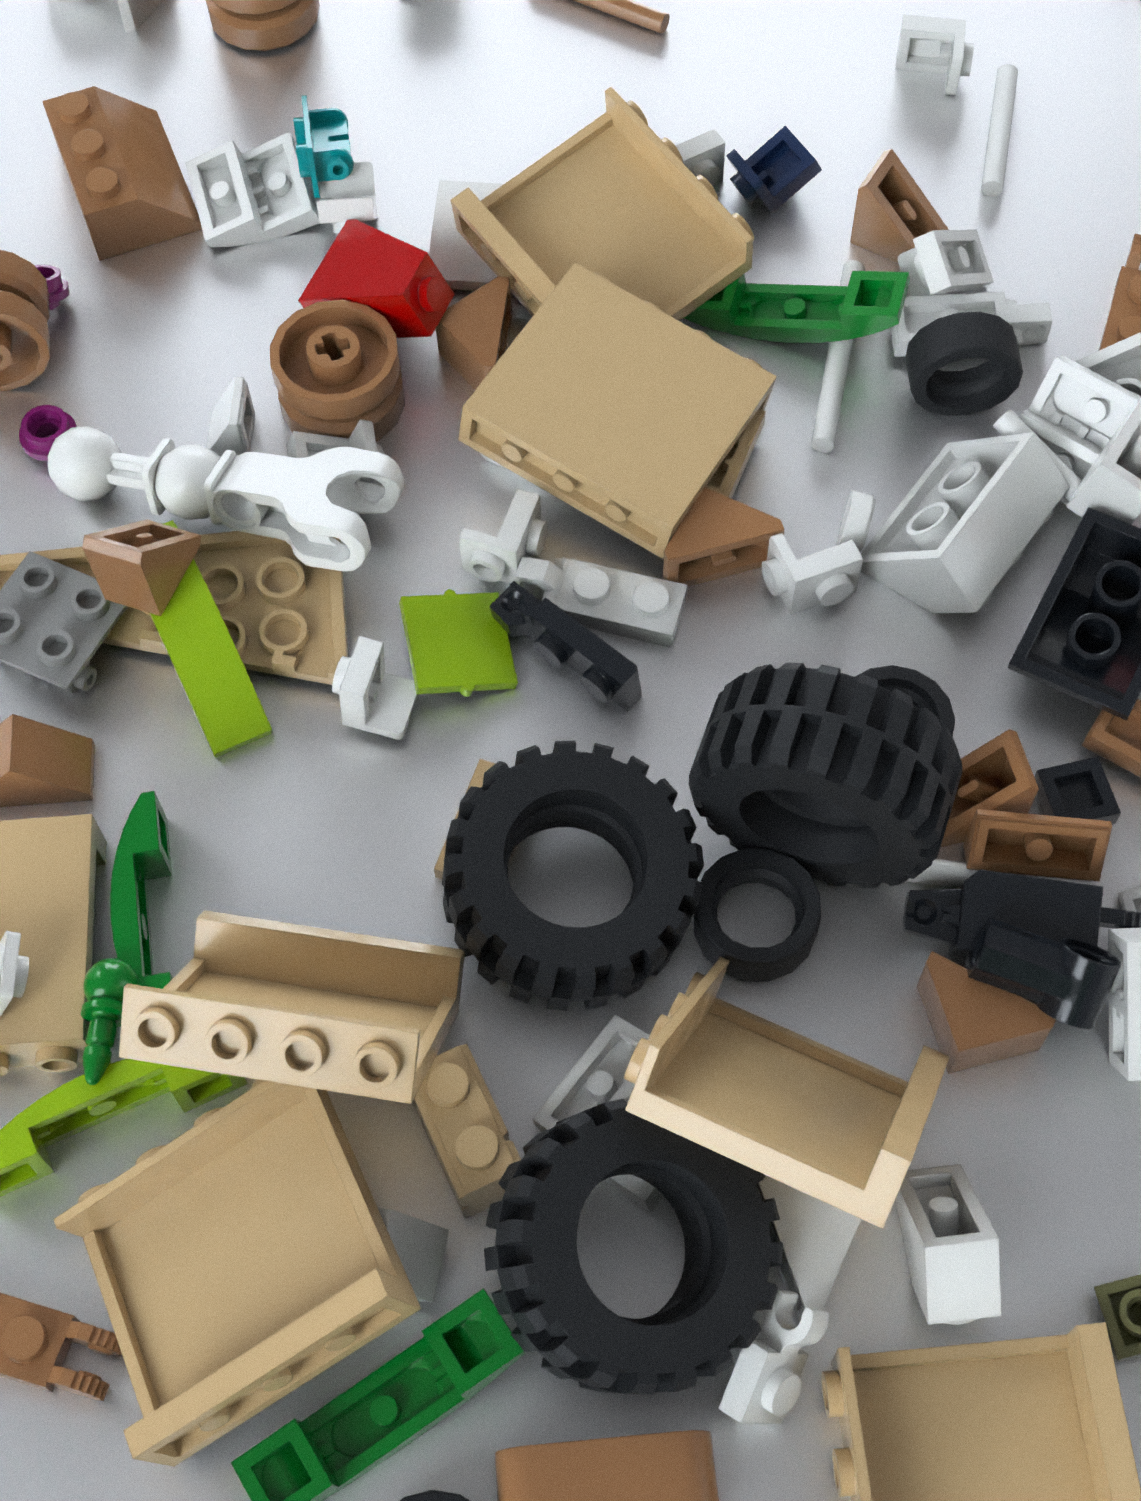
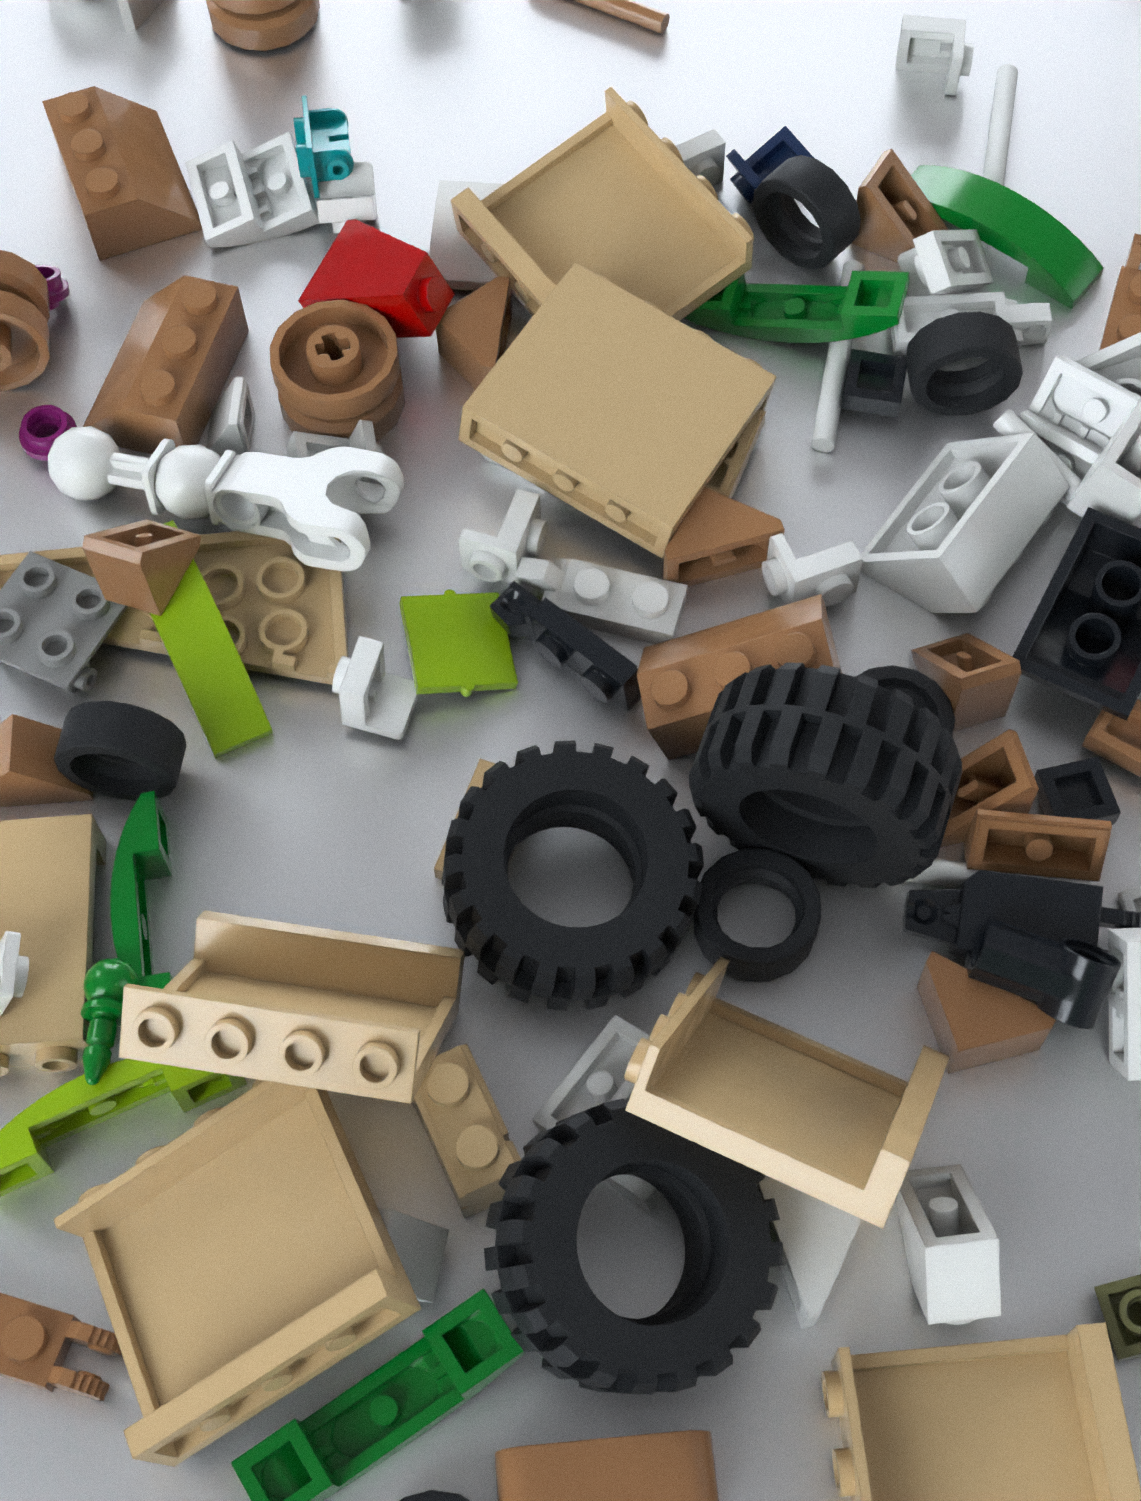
(120, 750): none -> black tyre
(172, 365): none -> medium nougat slope
(688, 672): none -> medium nougat slope
(769, 1371): white plate -> none
(823, 196): none -> black tyre
(857, 519): white tile -> none
(874, 383): none -> black plate
(972, 675): none -> medium nougat slope
(1014, 226): none -> green slope

